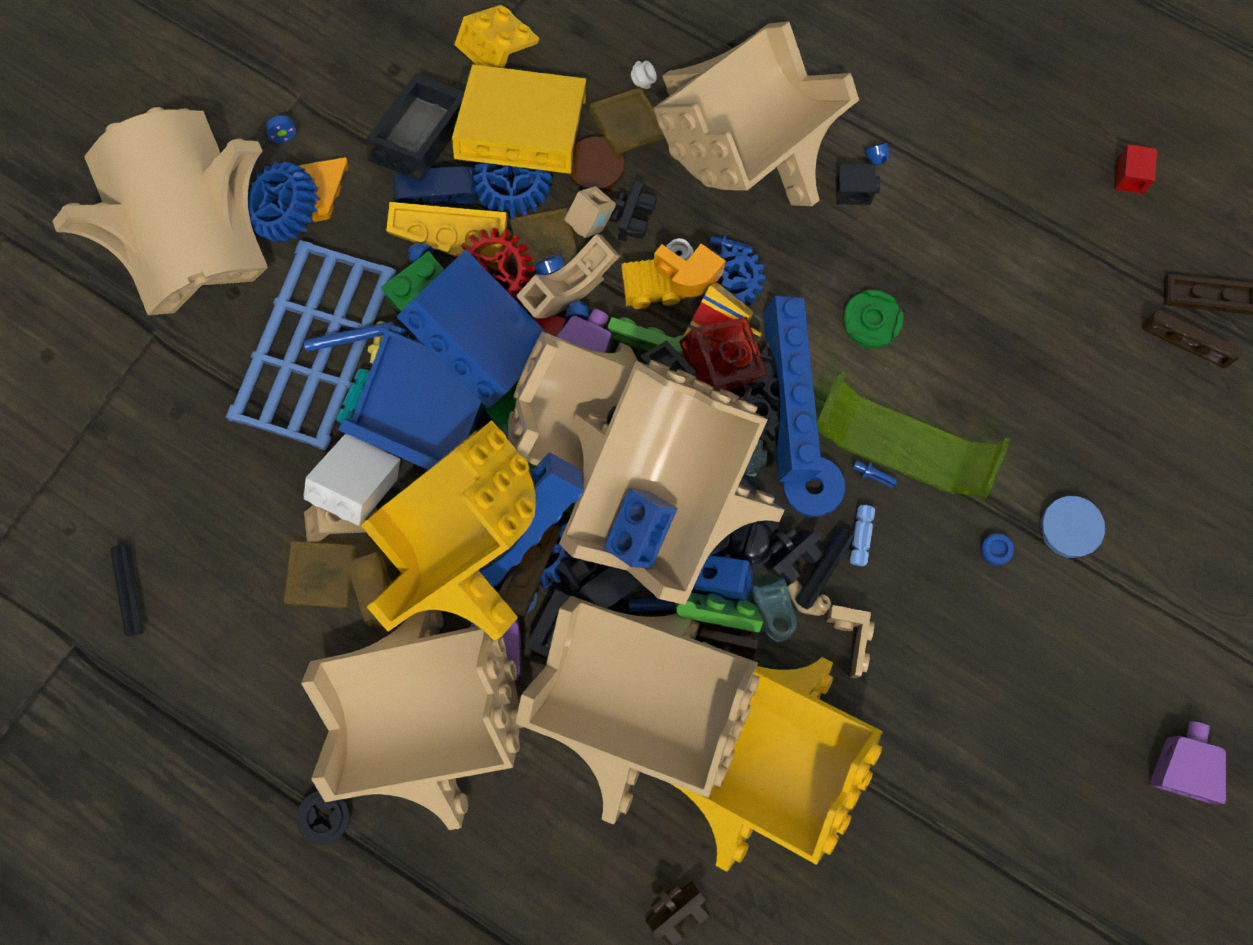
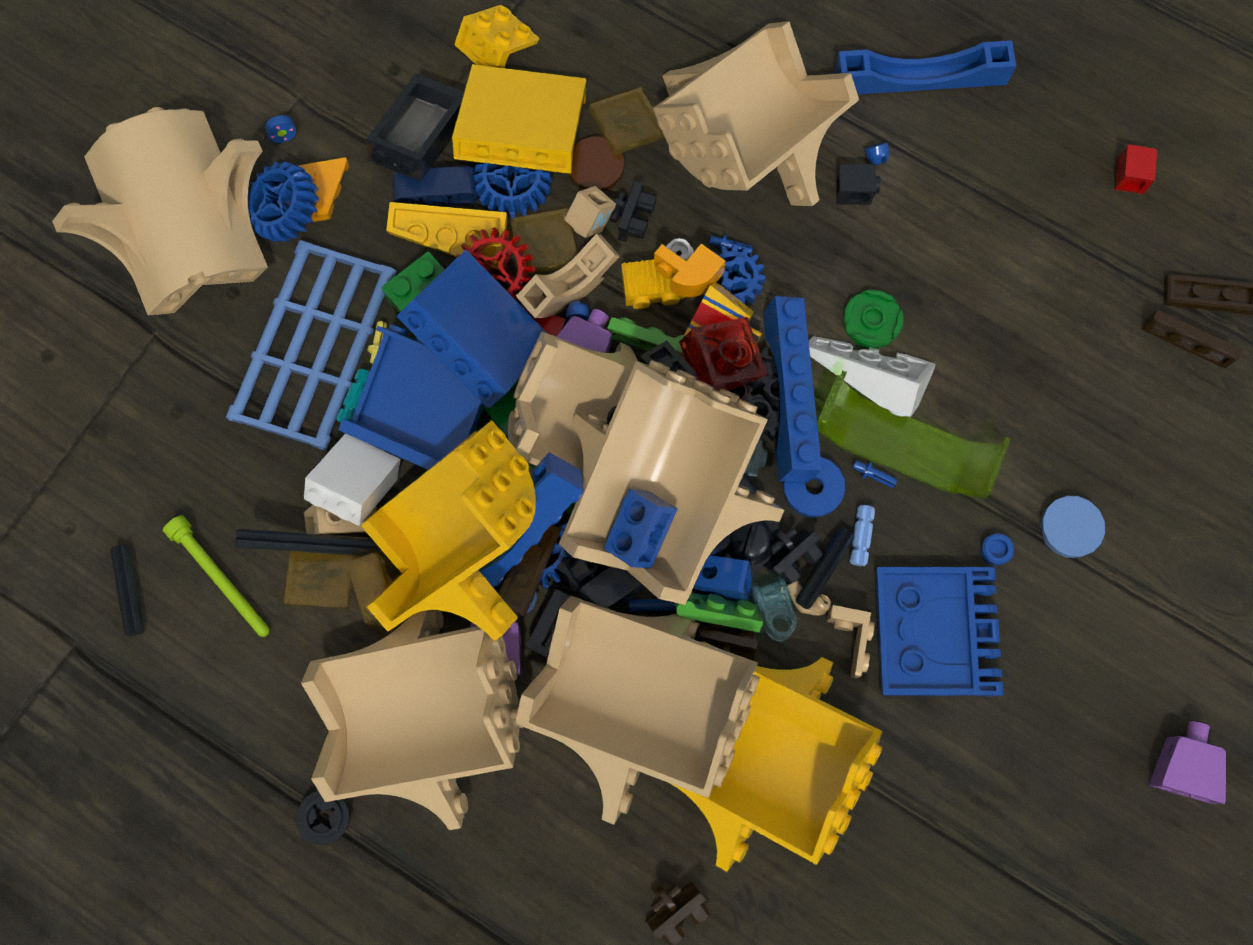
(180, 531): none -> lime piece
(306, 542): none -> black axle
(344, 337): blue bar -> none
(417, 250): blue hinge -> none
(549, 265): blue tile -> none
(643, 74): white plate -> none
(886, 380): none -> white wedge
(932, 631): none -> blue hinge
(974, 67): none -> blue arch

